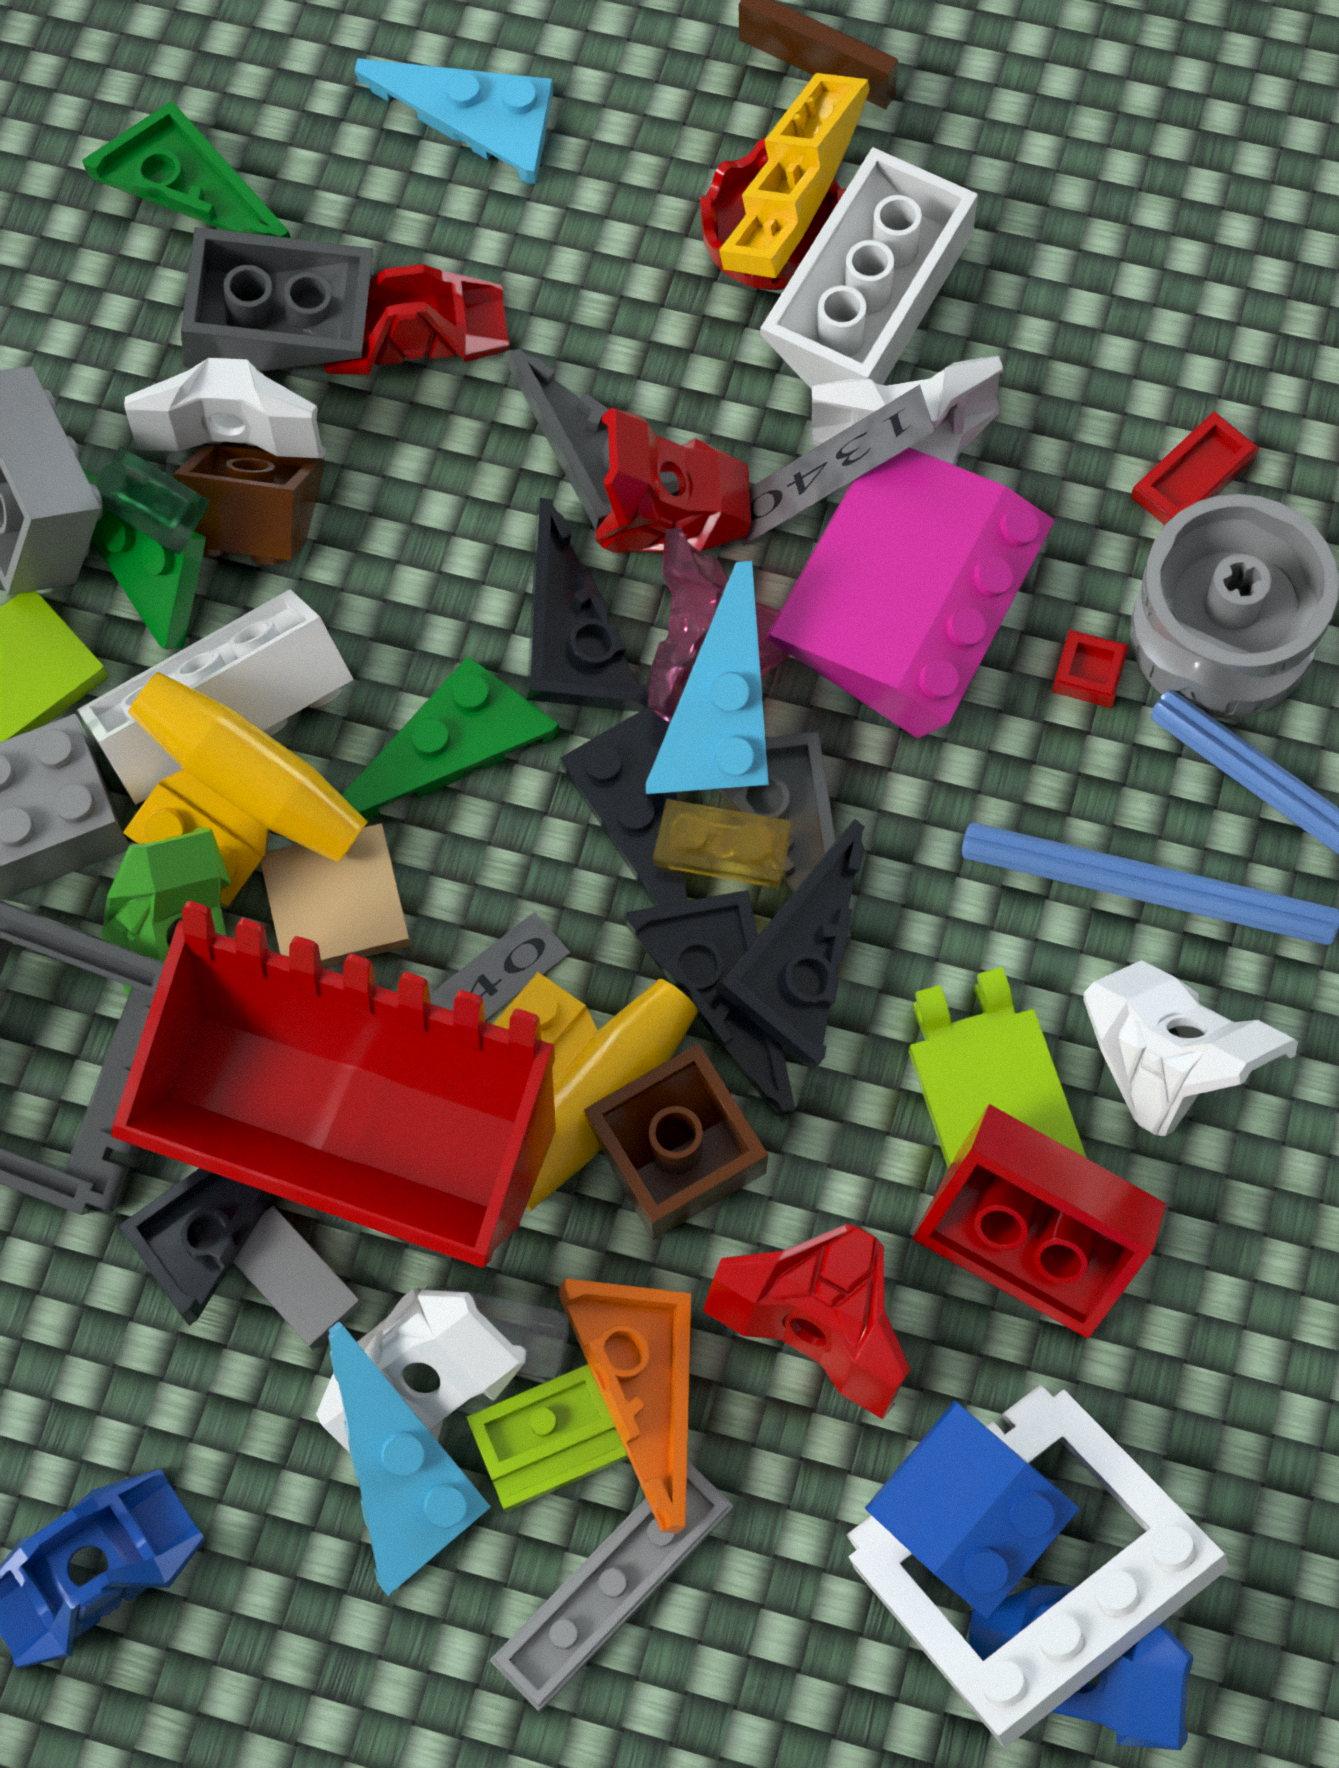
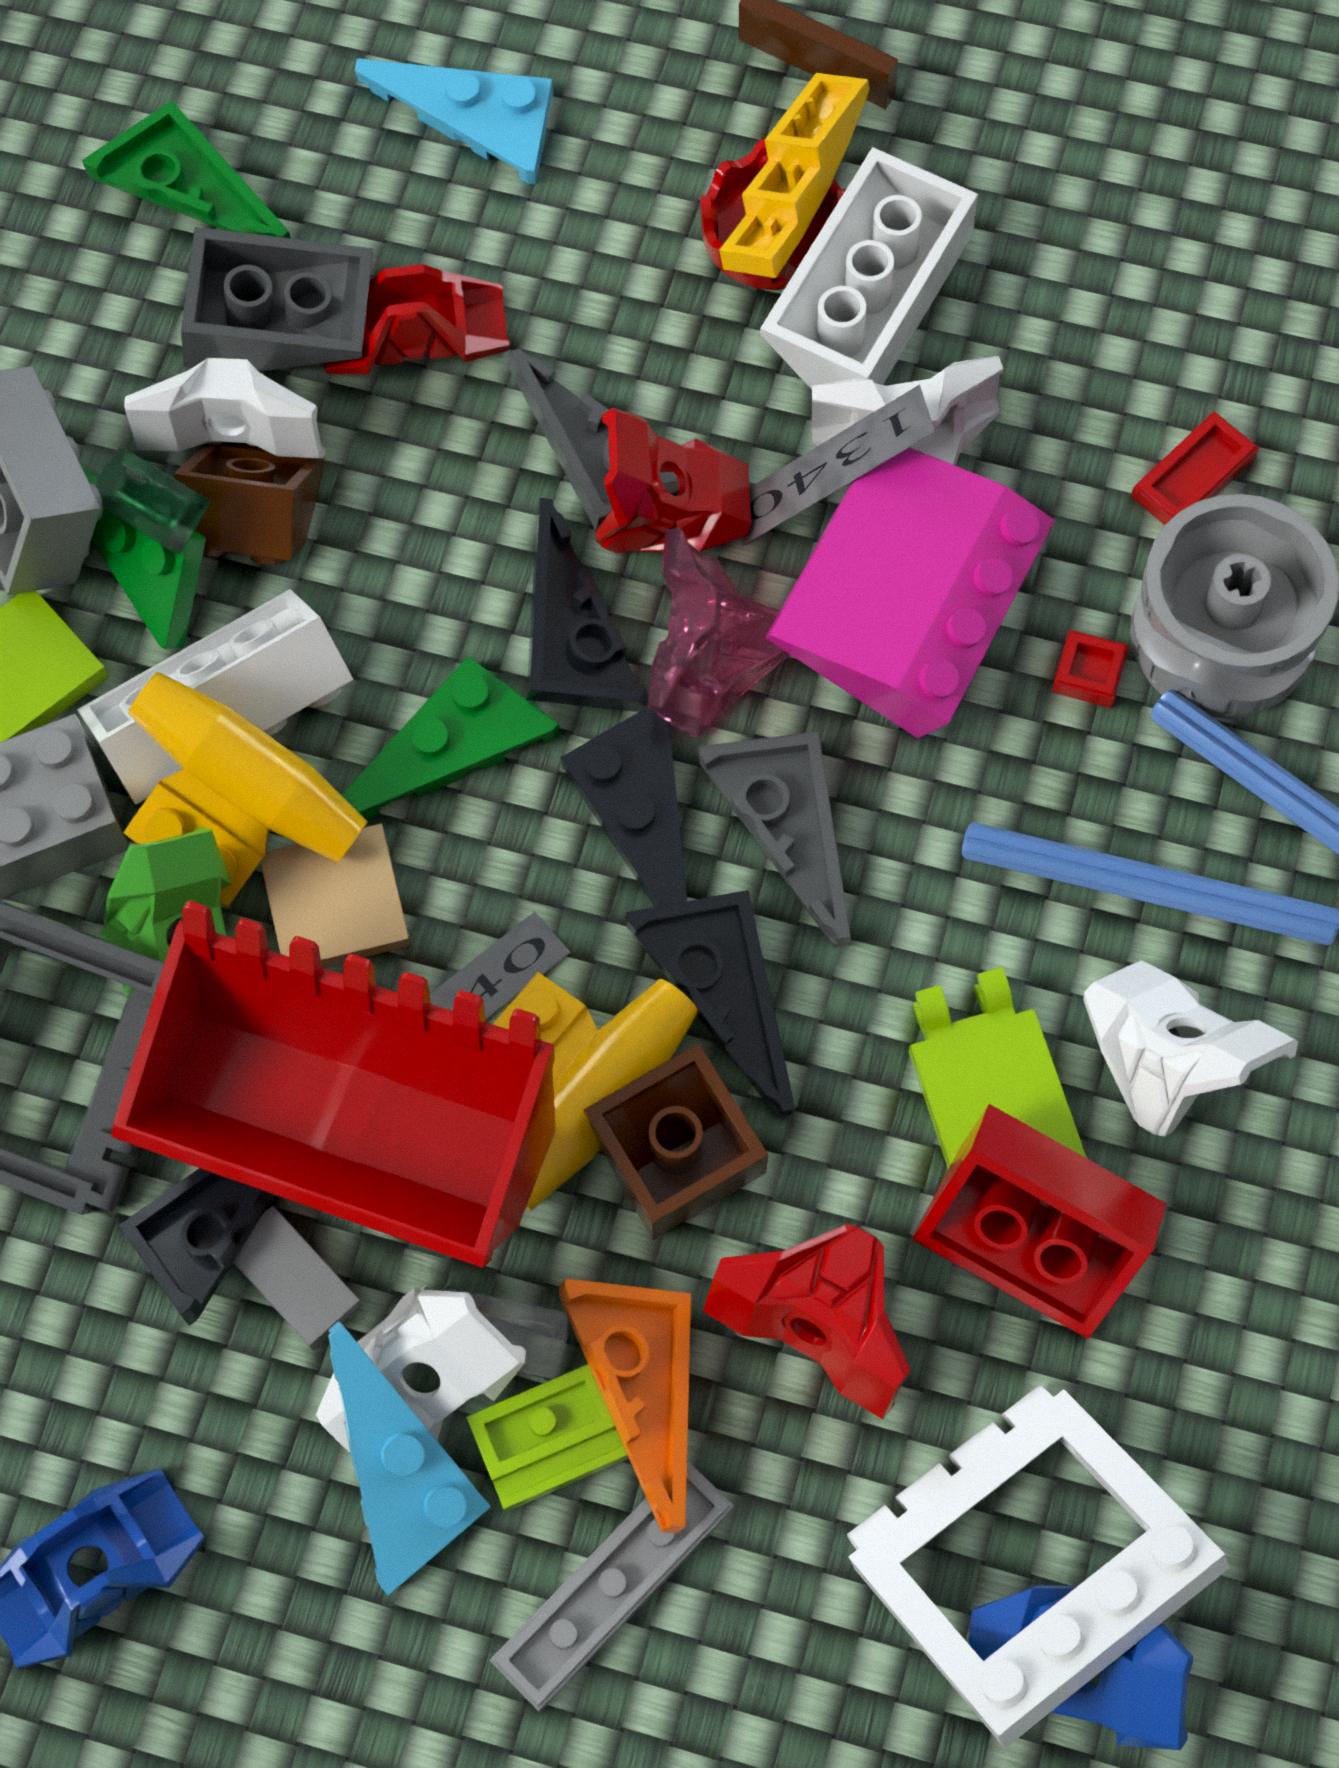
(719, 721): medium azure wing -> none
(723, 843): clear yellow plate -> none
(791, 967): black wing -> none
(971, 1509): blue slope -> none

